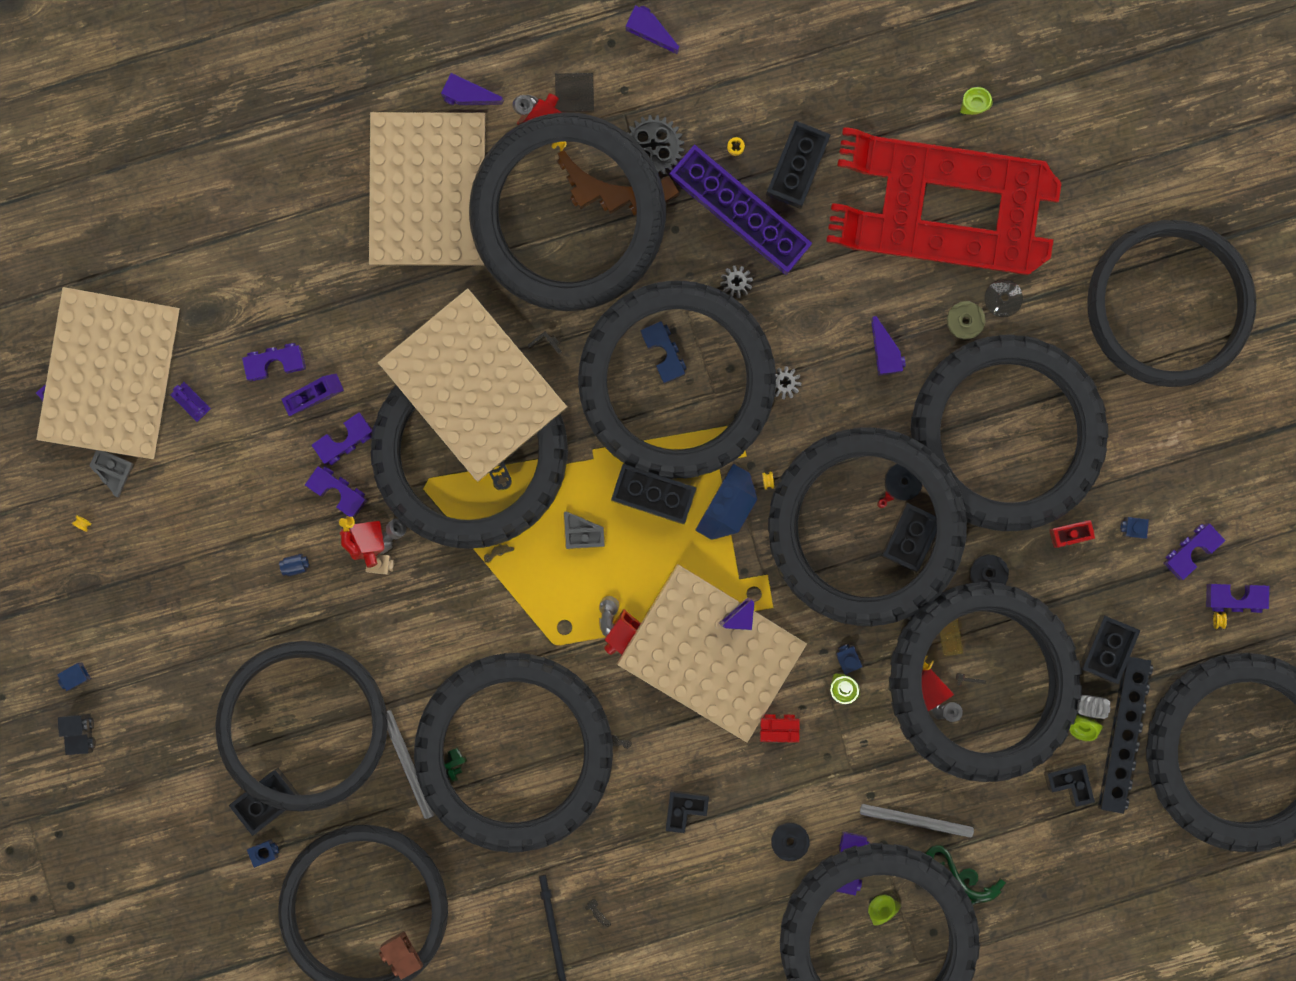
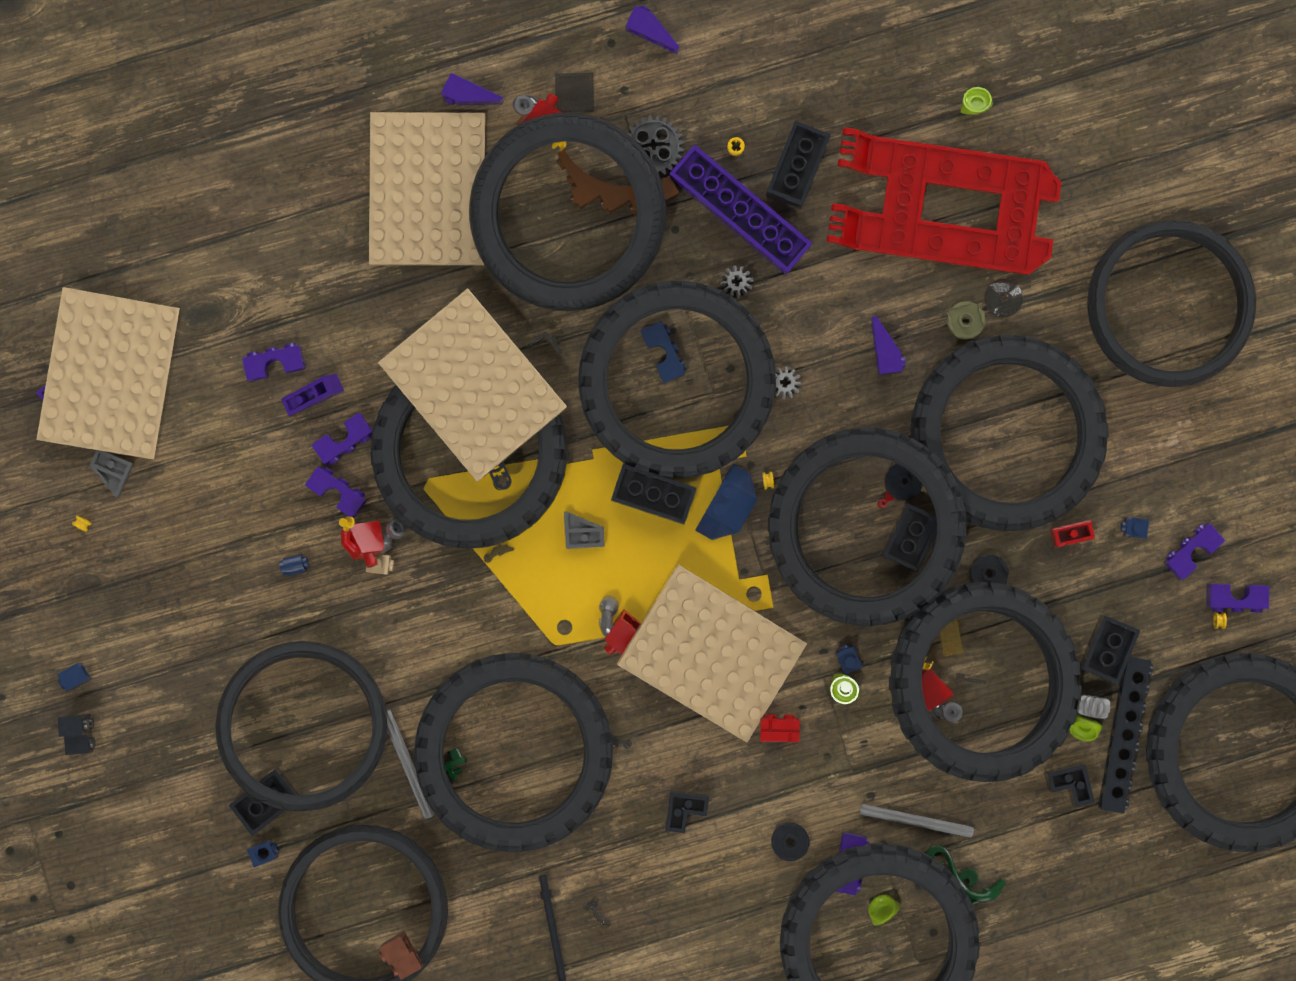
(190, 401): dark purple hinge -> none
(740, 617): dark purple slope -> none

